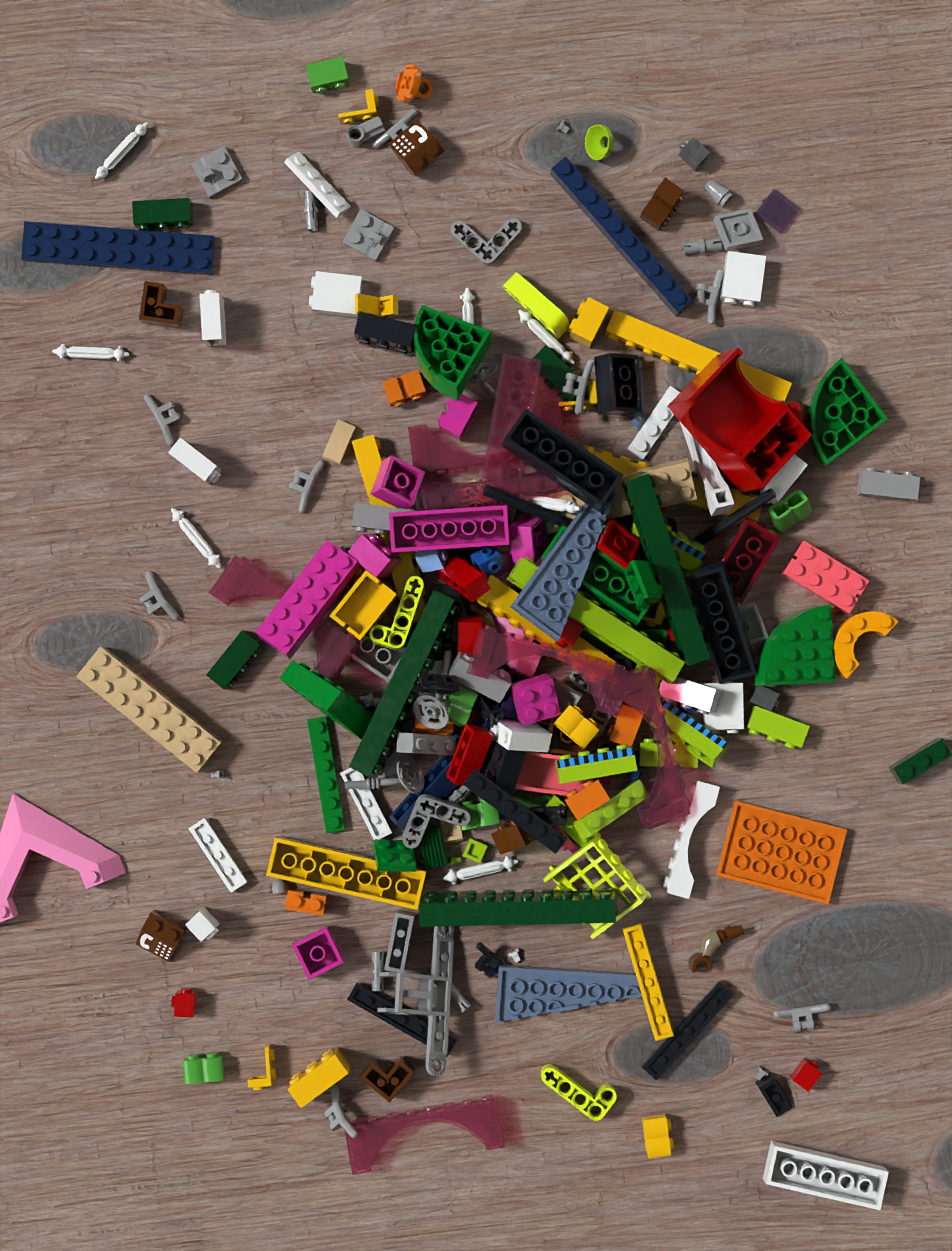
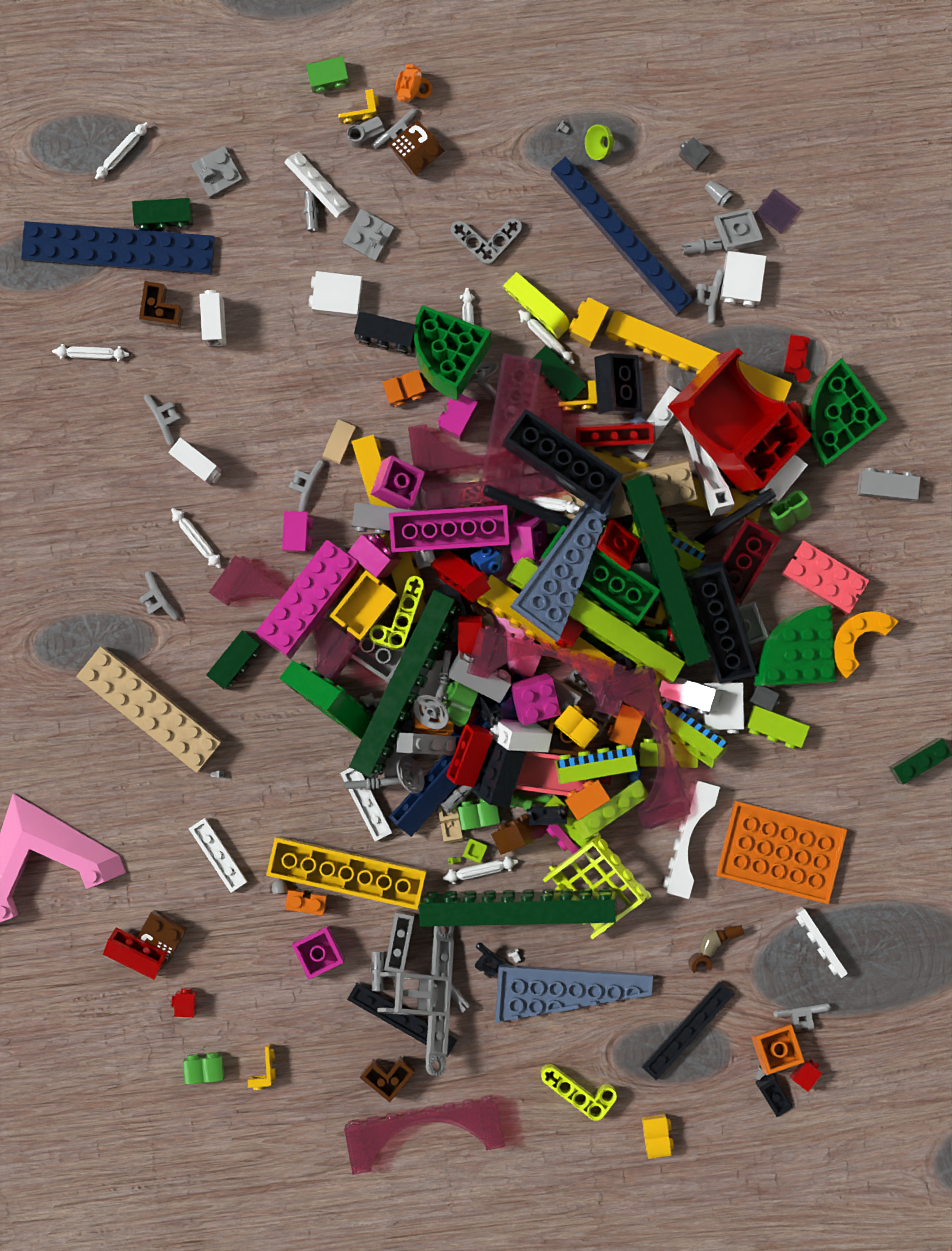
(135, 953): none -> red brick
(203, 925): white brick -> none
(296, 532): none -> dark pink brick
(318, 1076): yellow piece -> none
(326, 774): green plate -> none
(336, 1114): light grey piece -> none
(380, 306): yellow bracket -> none
(393, 856): green plate -> none
(427, 812): light grey beam -> none
(432, 559): light blue brick -> none
(433, 848): dark green brick -> none
(441, 683): black hinge -> none
(515, 810): black plate -> none
(583, 381): light grey piece -> none
(616, 434): none -> red brick
(642, 583): green slope -> none
(648, 982): yellow tile -> none
(664, 201): reddish brown brick -> none
(777, 1049): none -> orange brick
(796, 358): none -> red hinge
(824, 949): none -> white plate
(825, 1175): white brick -> none

